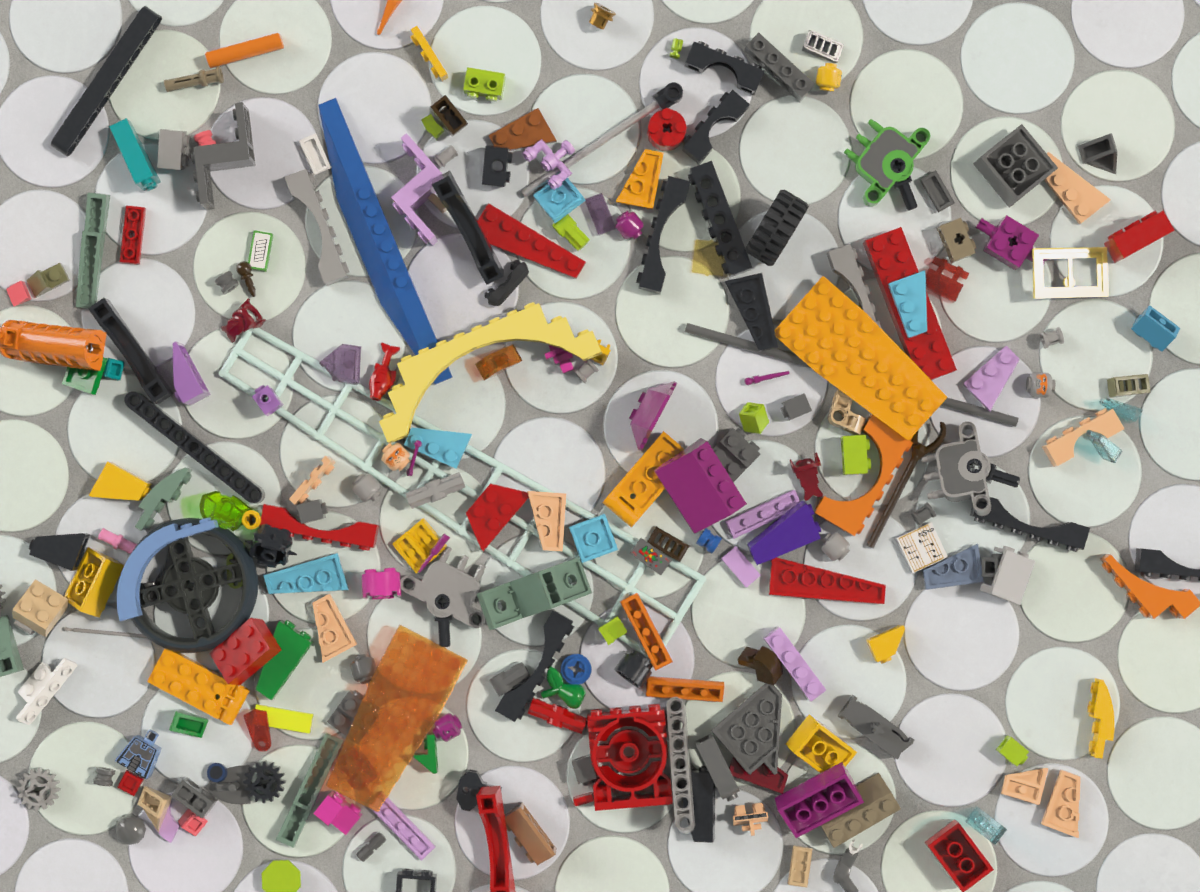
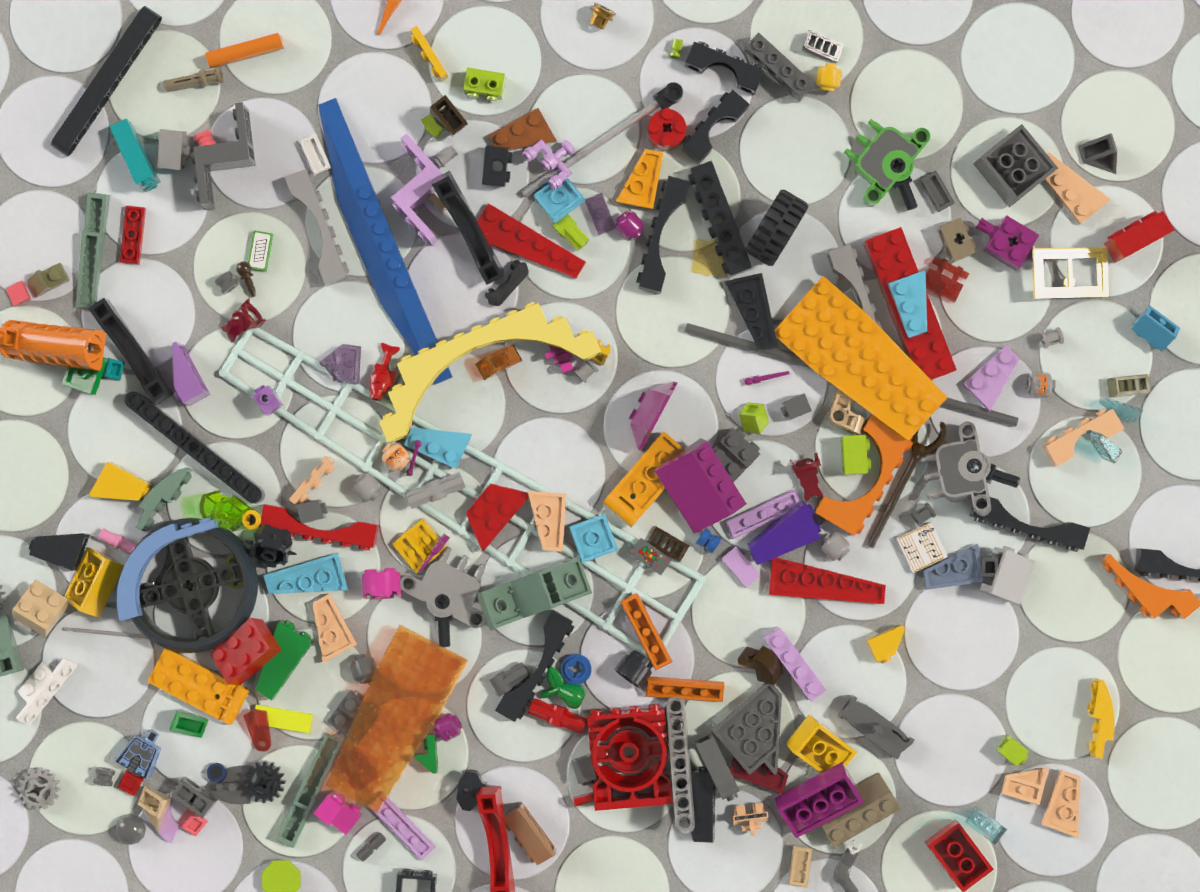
(612, 630): lime panel -> none

